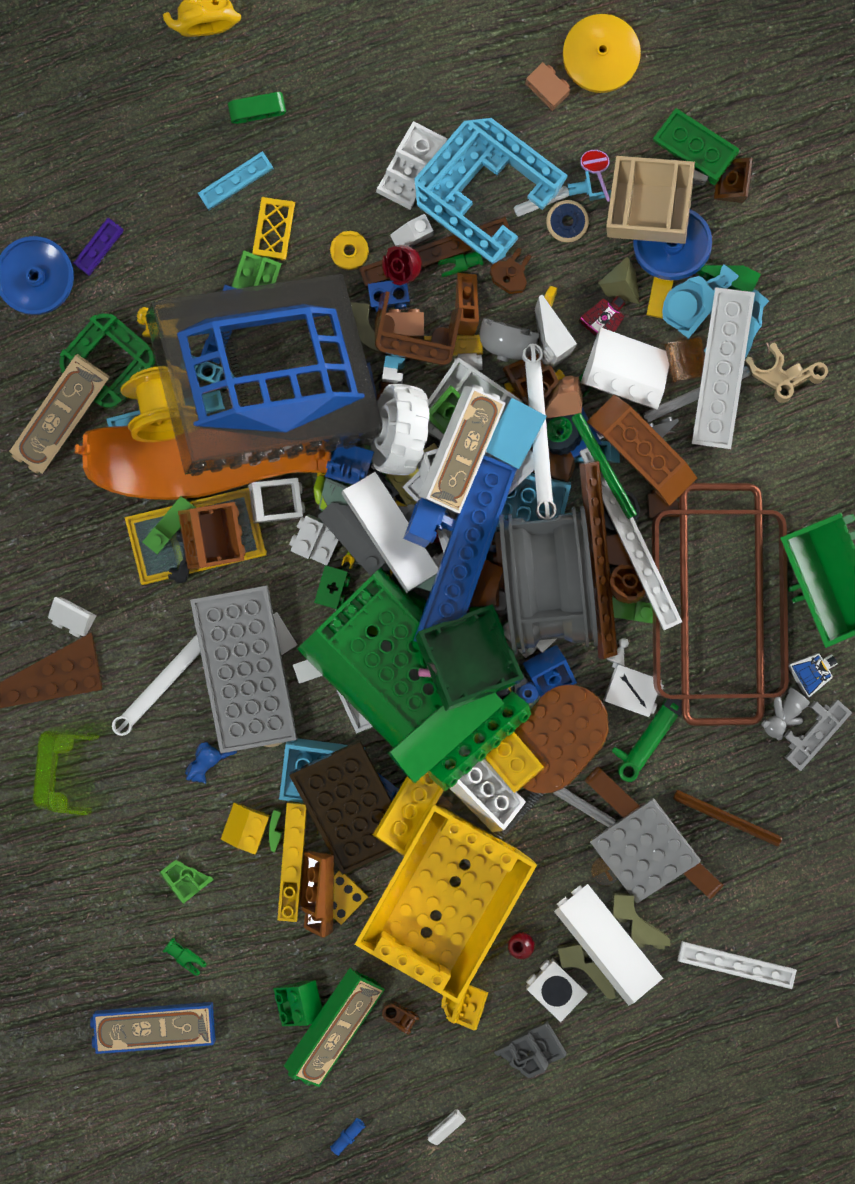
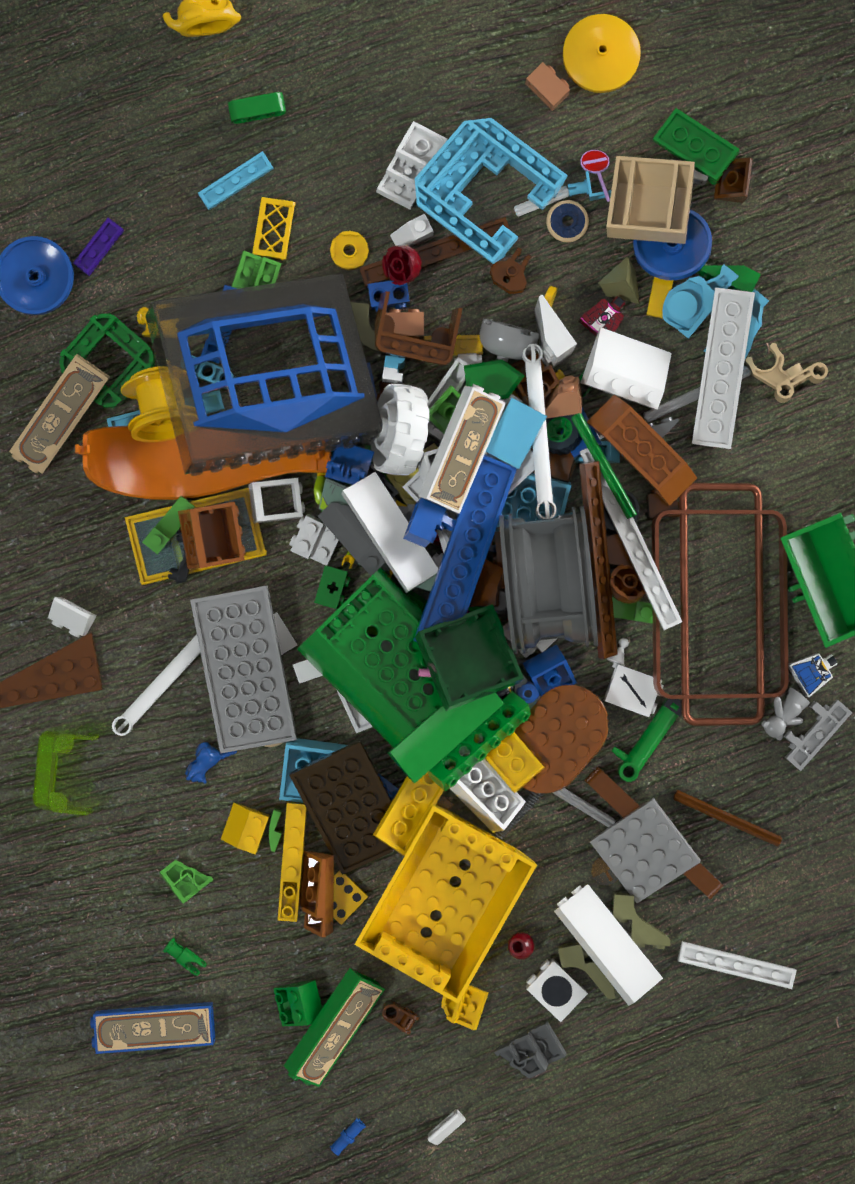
(462, 262): green piece -> none
(467, 300): dark orange slope -> none
(494, 377): none -> green tile
(685, 359): clear orange tile -> none

